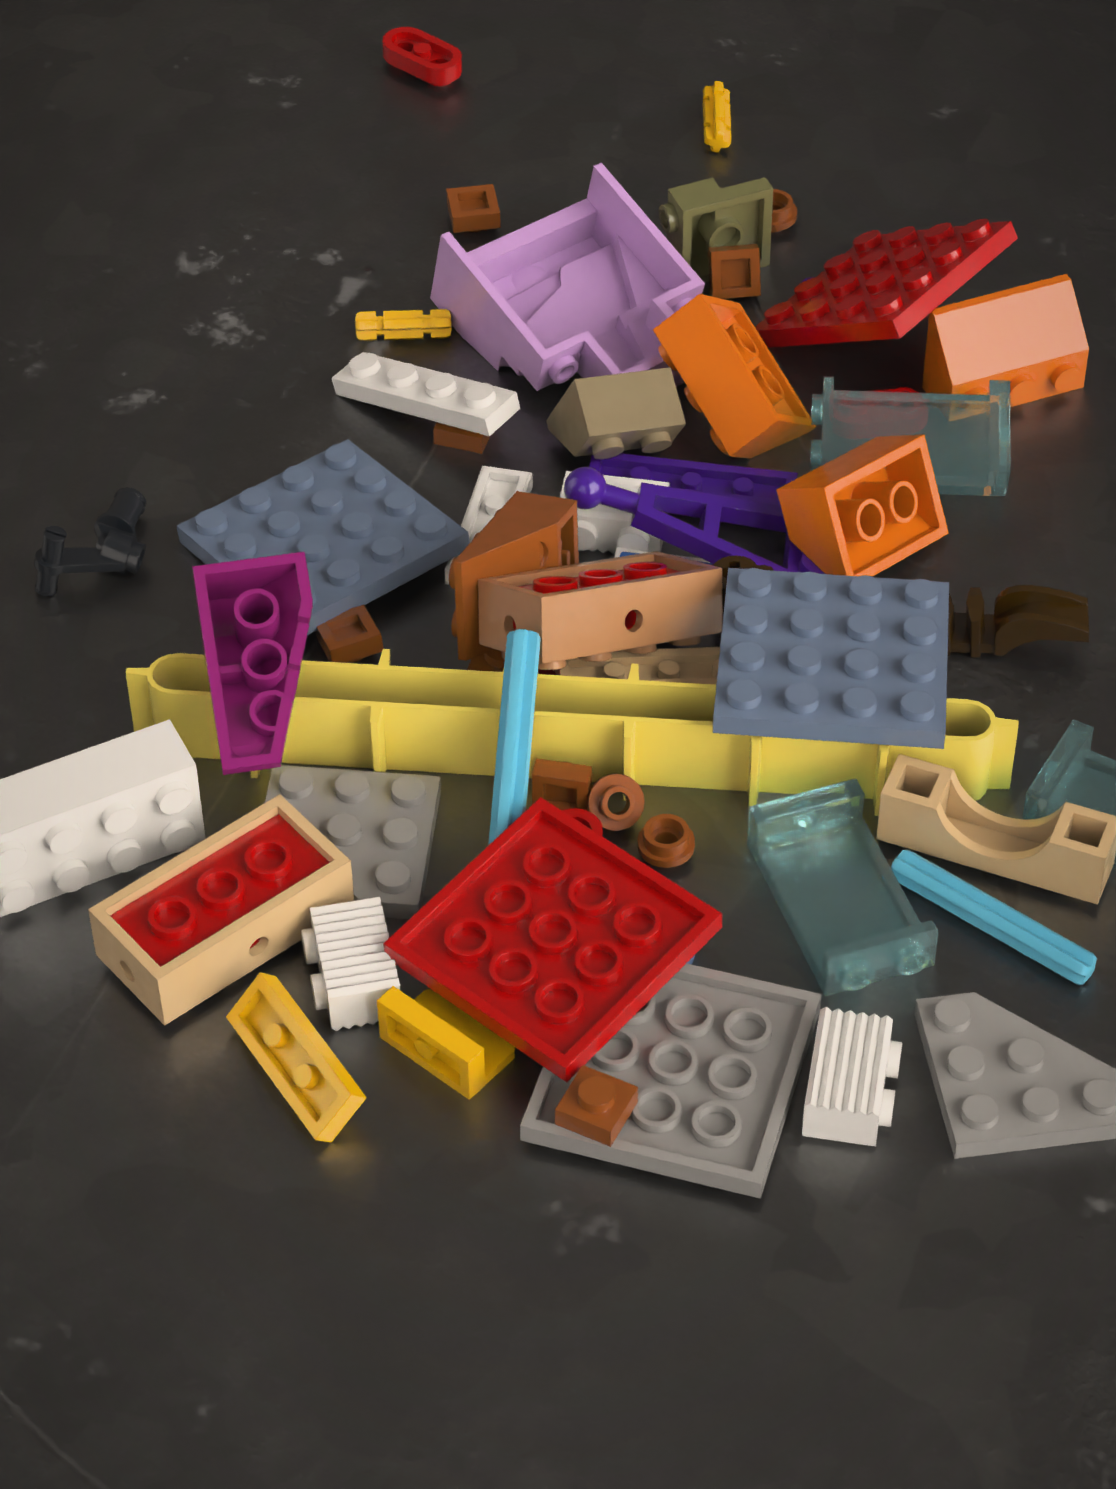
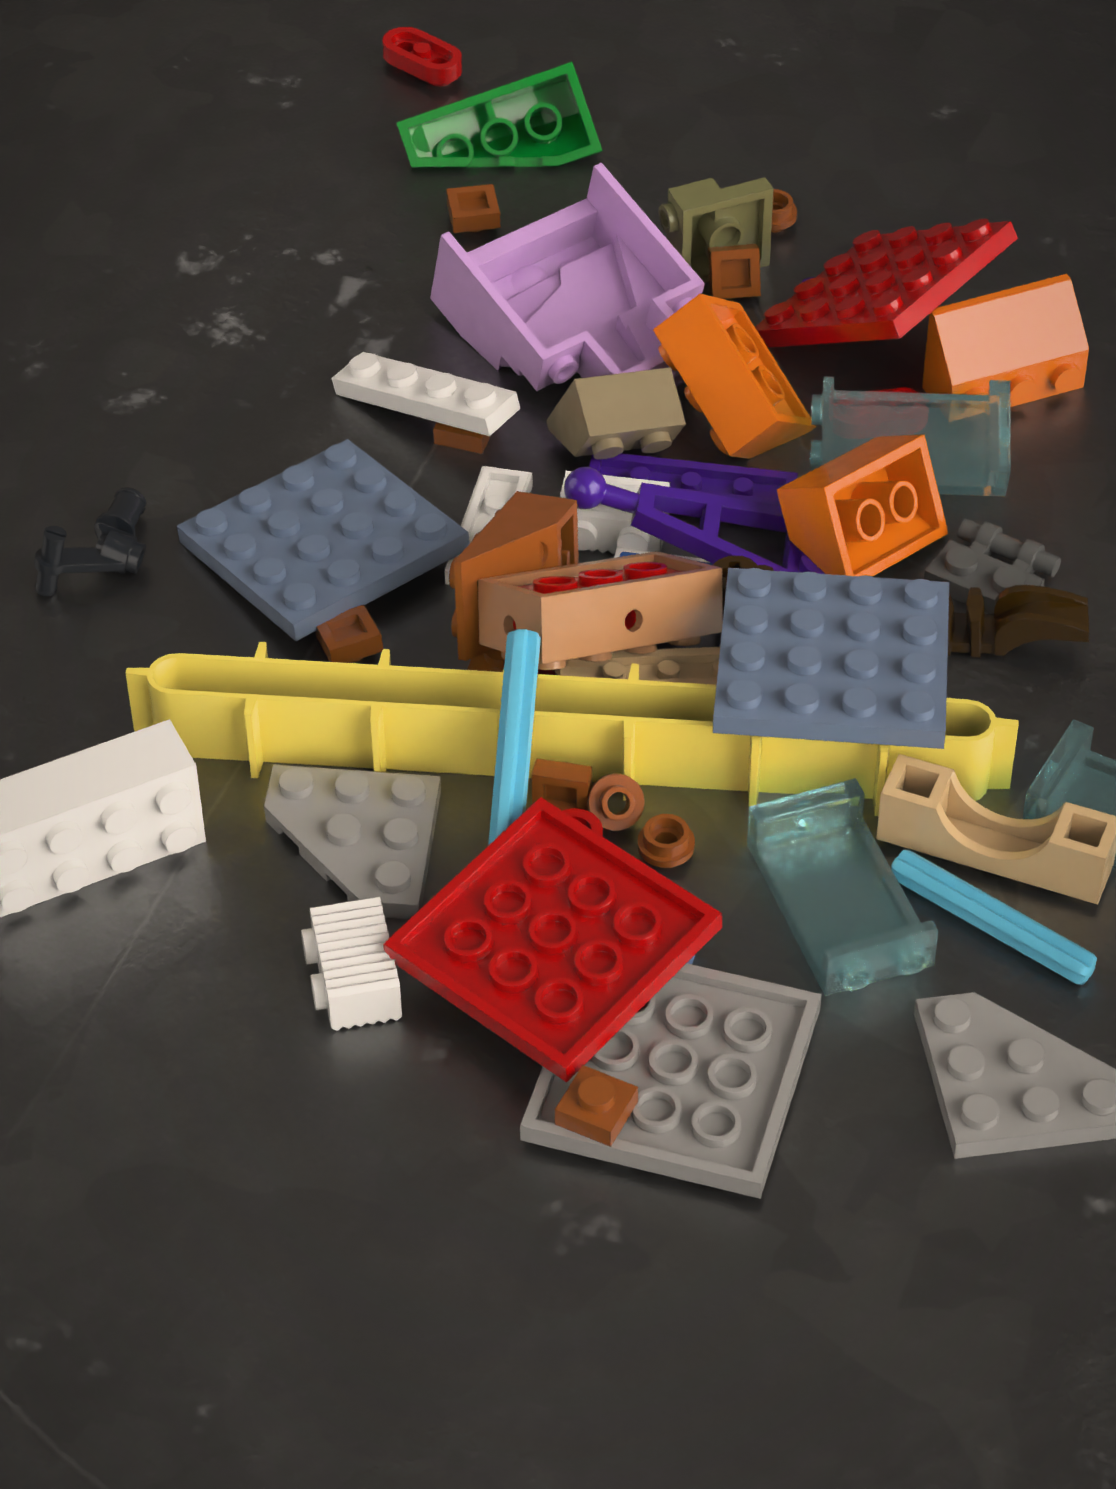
(219, 908): brick -> none
(253, 646): magenta wedge -> none
(296, 1057): yellow plate -> none
(403, 324): yellow axle -> none
(442, 1039): yellow panel -> none
(514, 125): none -> green wedge
(716, 116): yellow axle -> none
(848, 1077): white brick -> none
(975, 567): none -> dark grey plate

